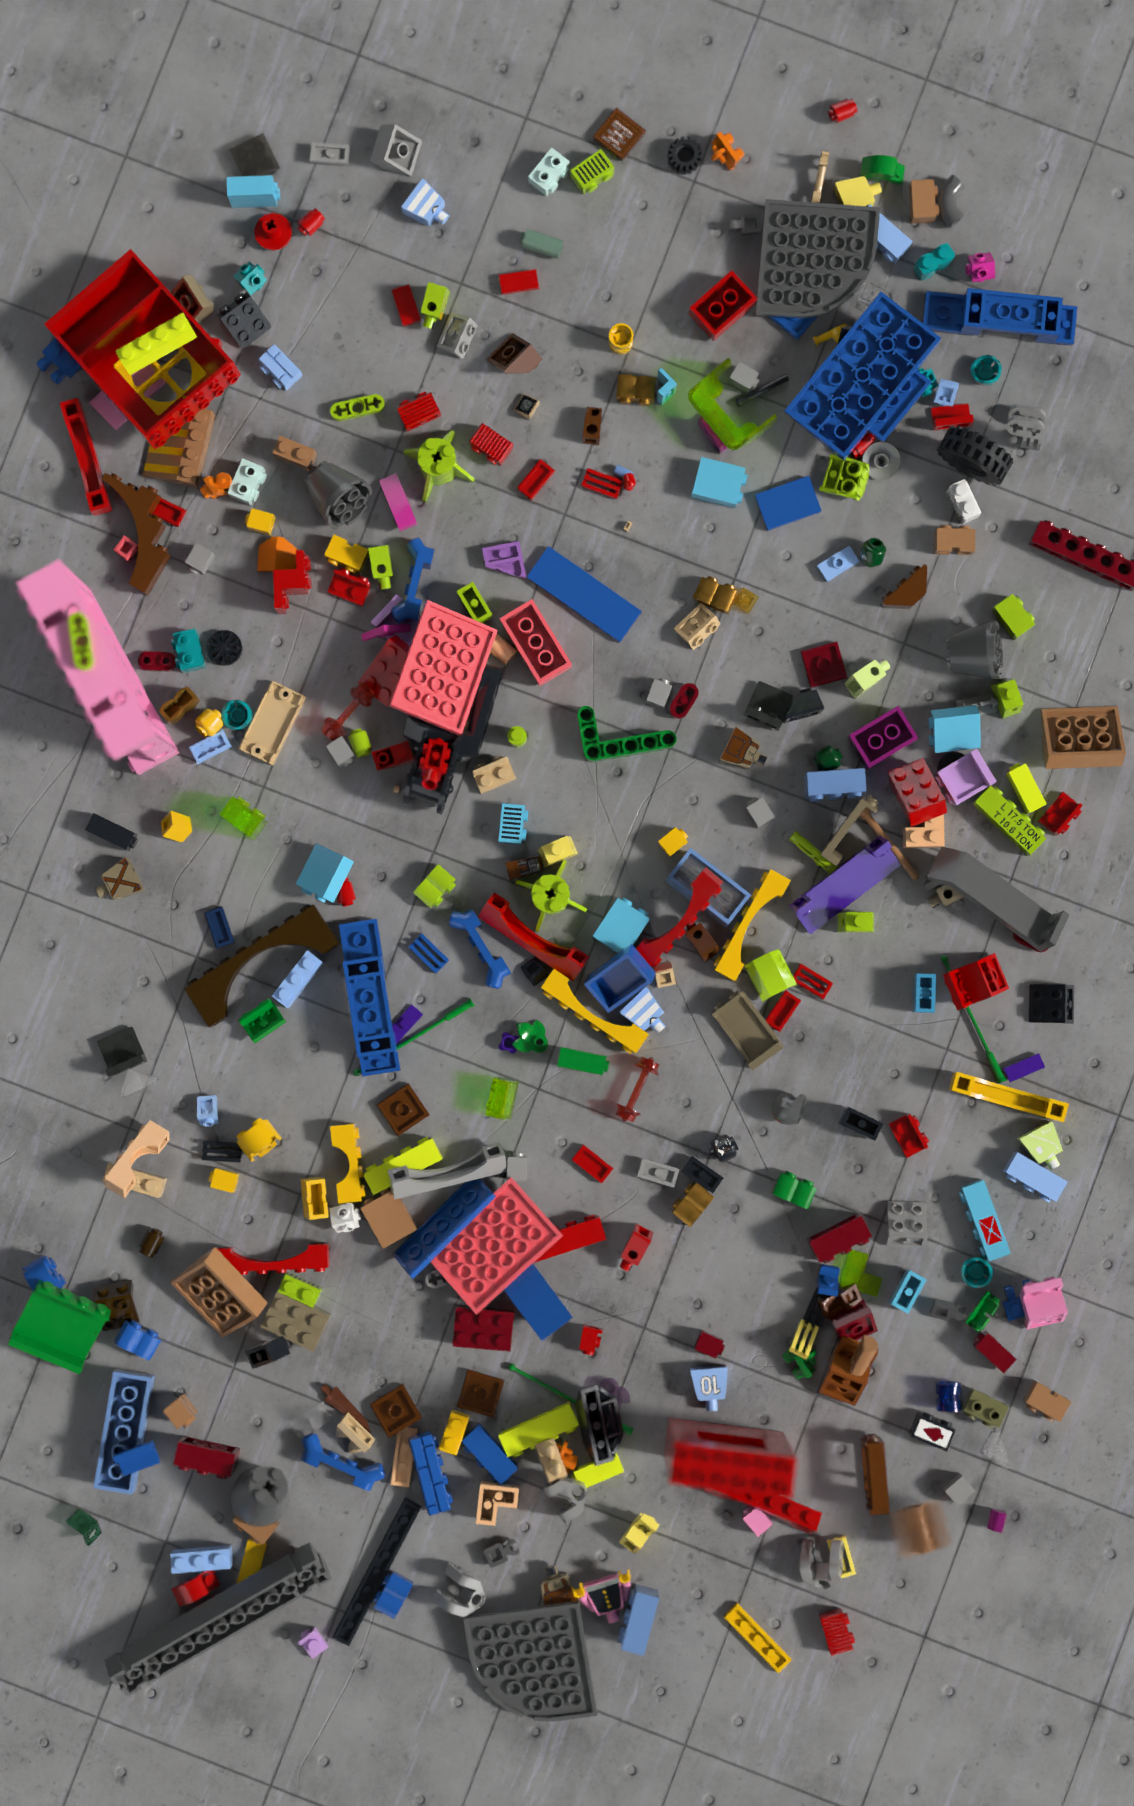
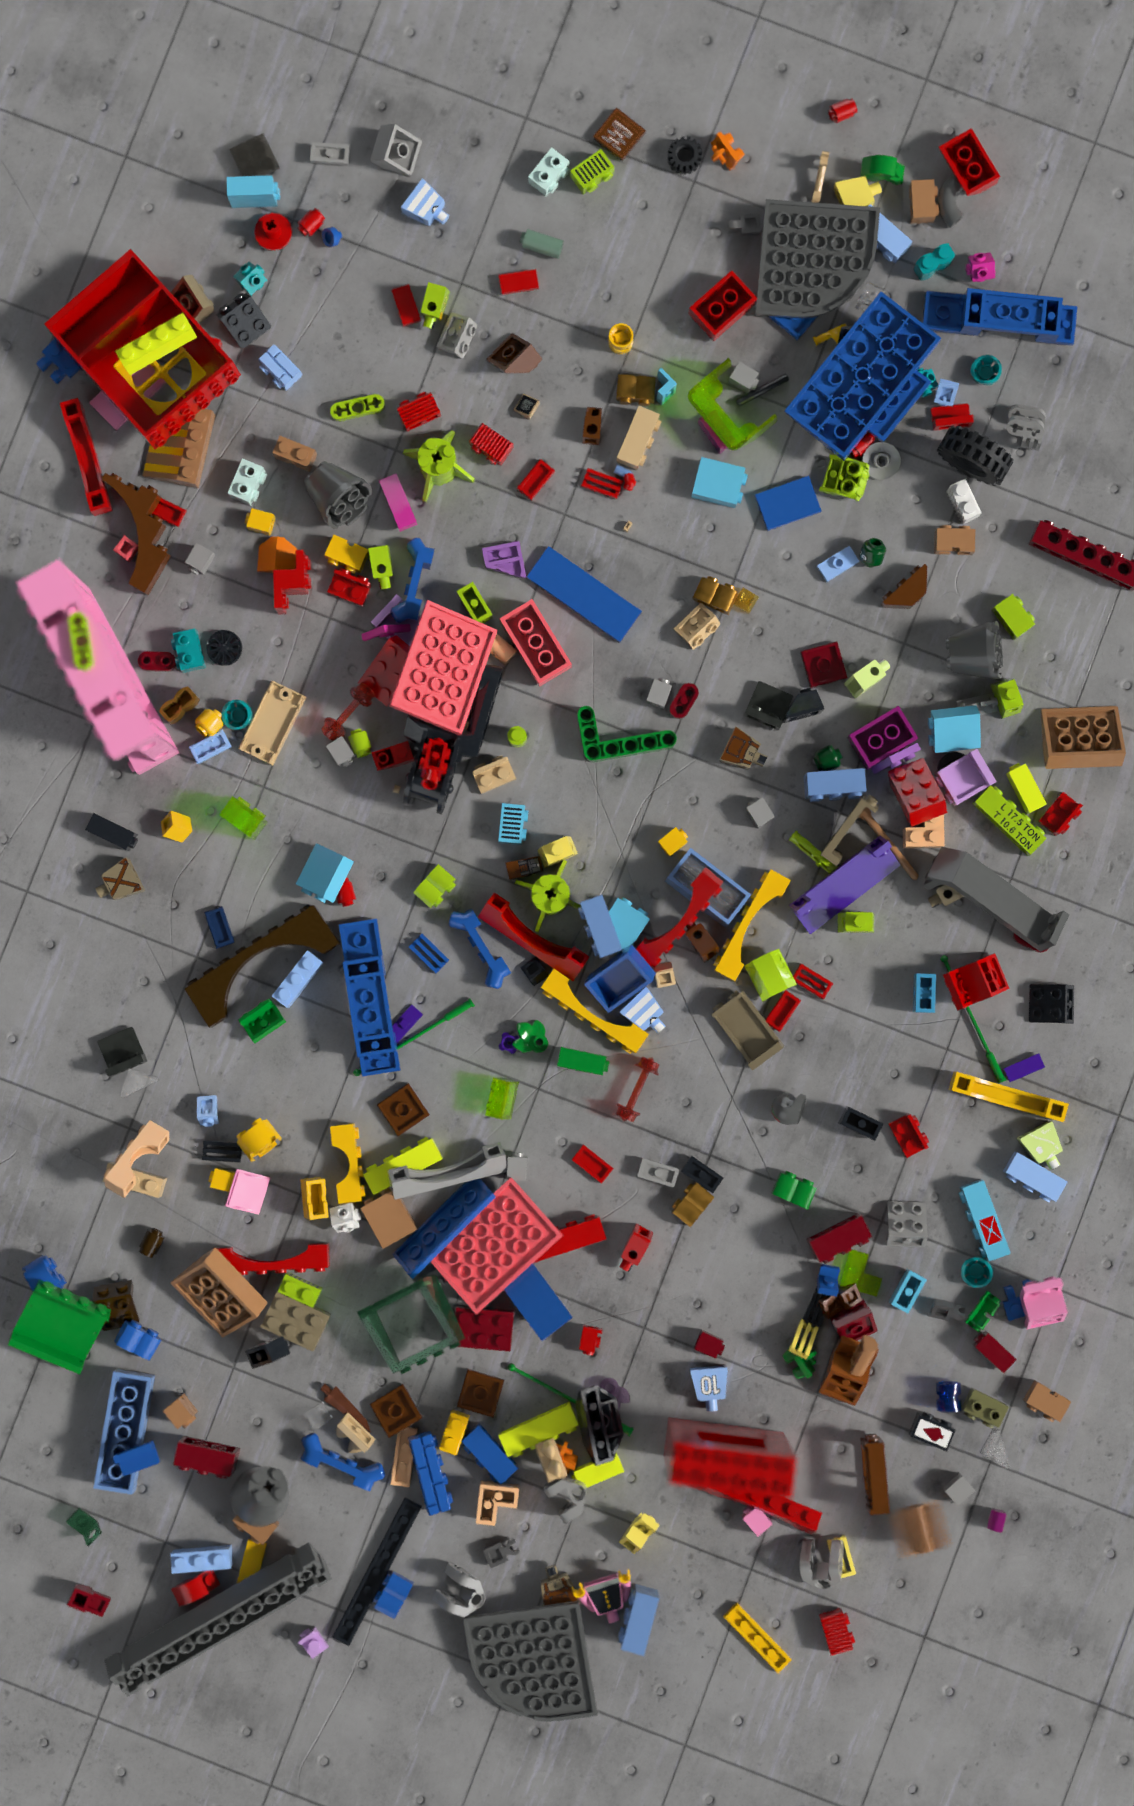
(86, 1599): none -> dark red brick
(216, 485): orange hips -> none
(247, 1191): none -> bright pink piece
(331, 236): none -> blue tile
(439, 1305): none -> clear green windscreen
(599, 927): none -> medium blue brick
(639, 438): none -> tan brick
(723, 1148): black head -> none
(895, 759): none -> medium lavender wing
(970, 163): none -> red slope

